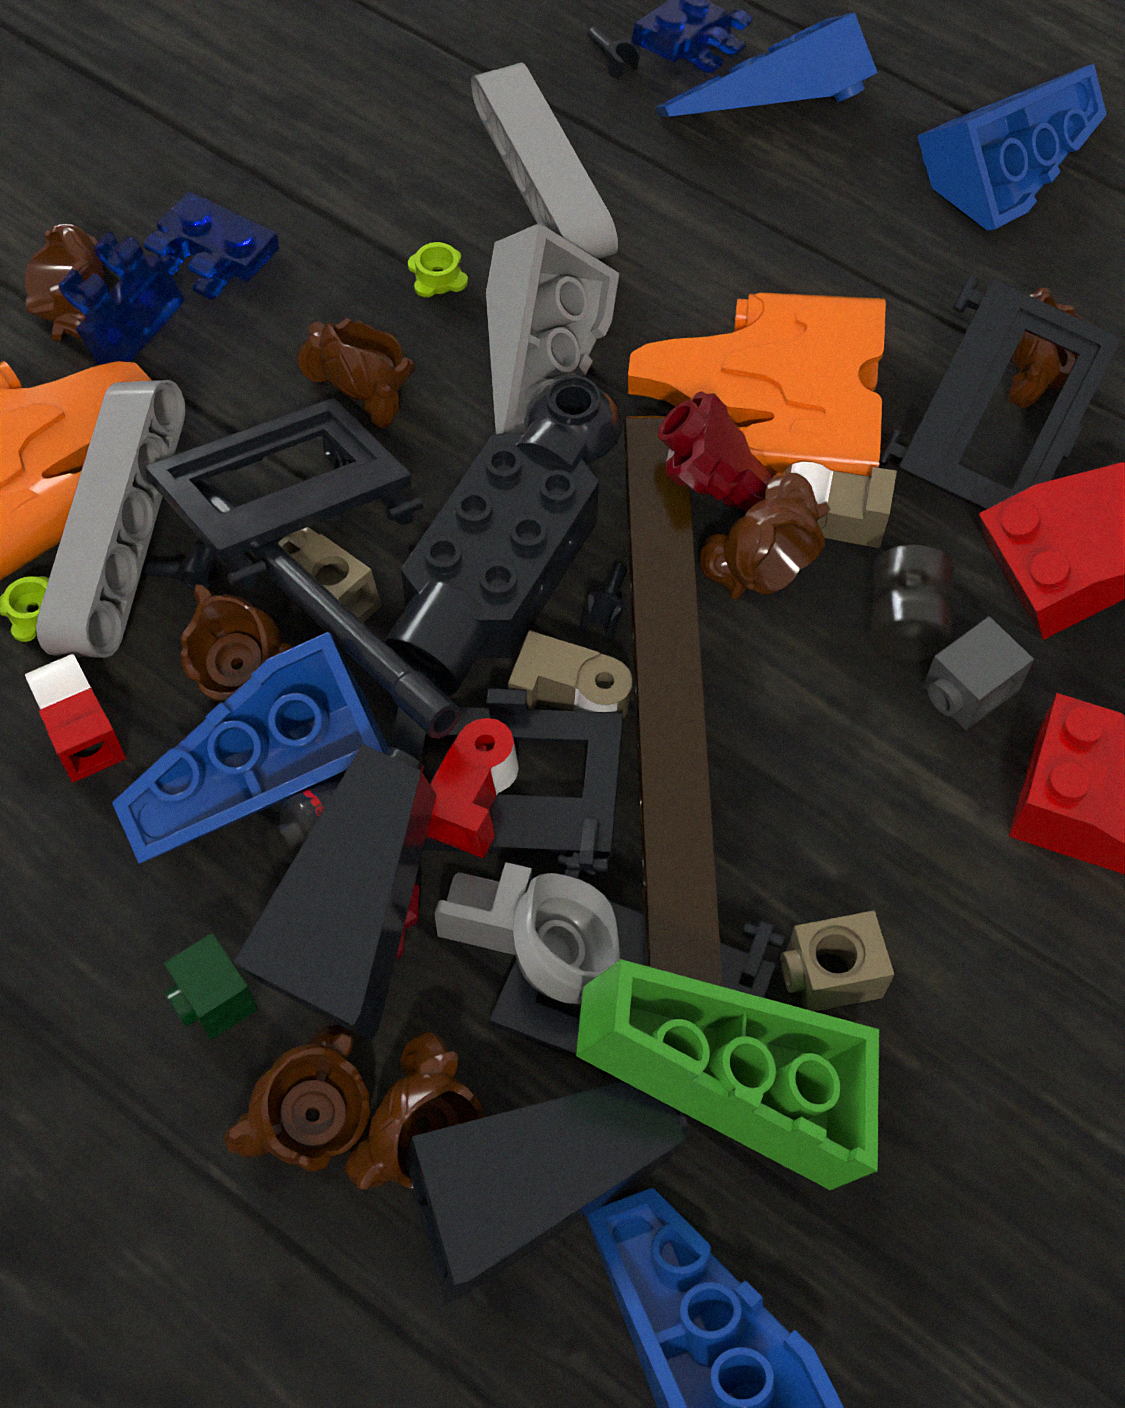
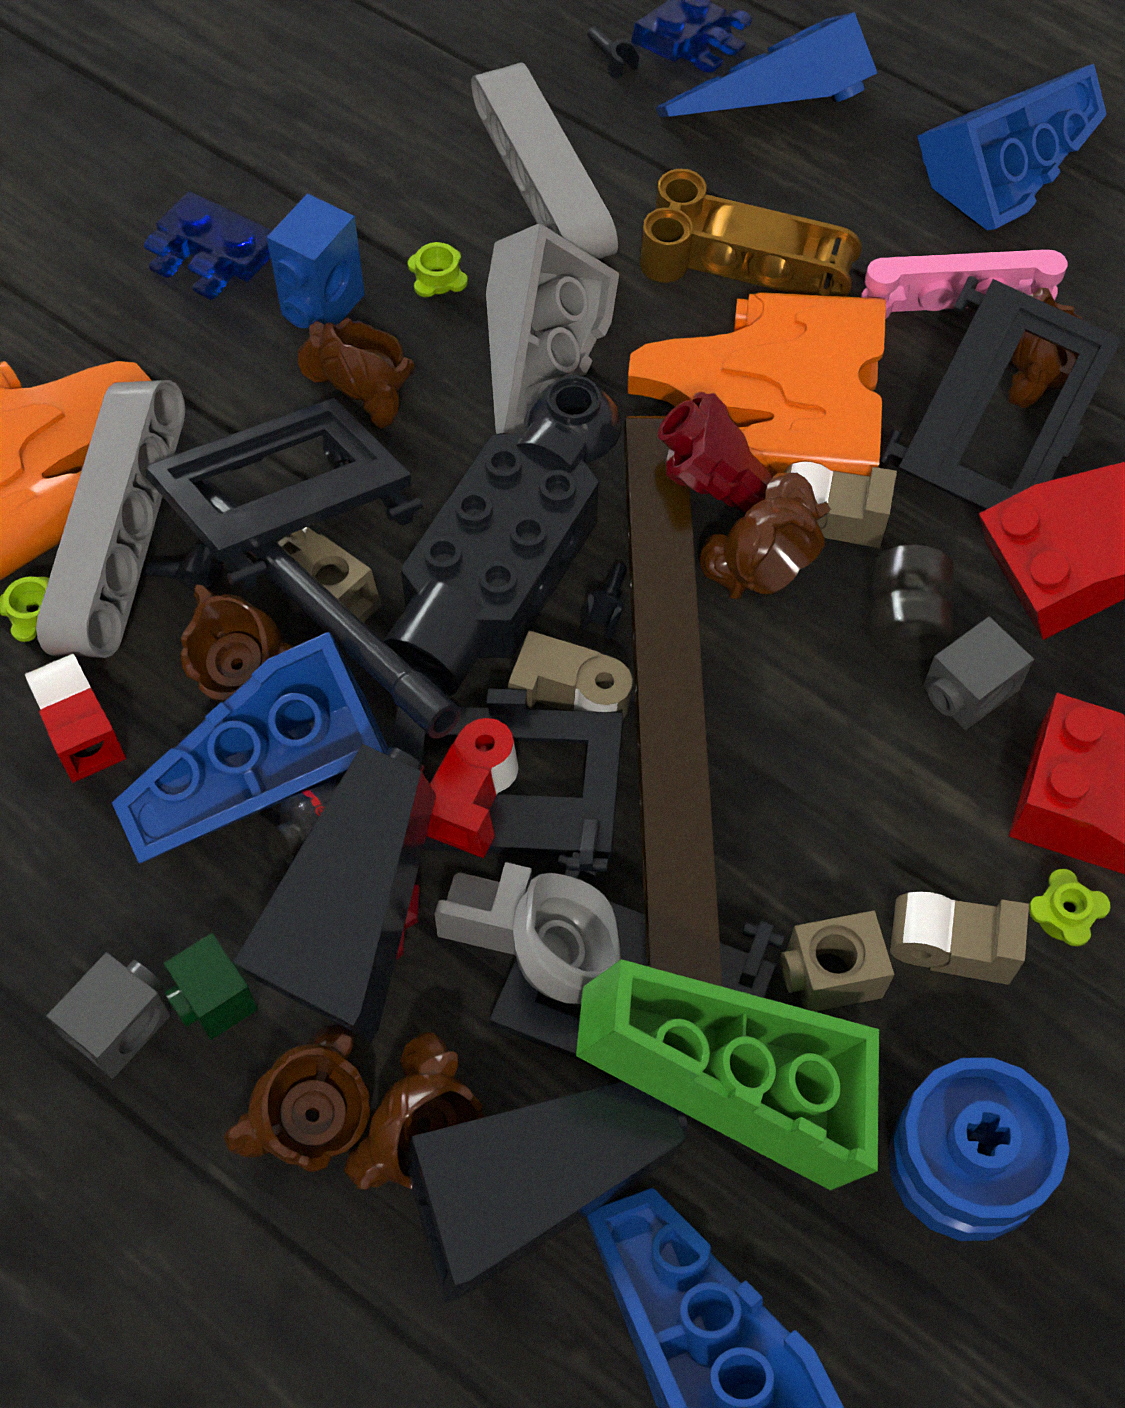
(65, 250): reddish brown hair -> none
(111, 1013): none -> dark grey brick
(133, 311): clear blue plate -> none
(316, 263): none -> blue brick
(742, 241): none -> pearl gold piece
(937, 280): none -> bright pink plate
(960, 936): none -> dark tan leg
(986, 1109): none -> blue wheel
(1064, 925): none -> lime plate

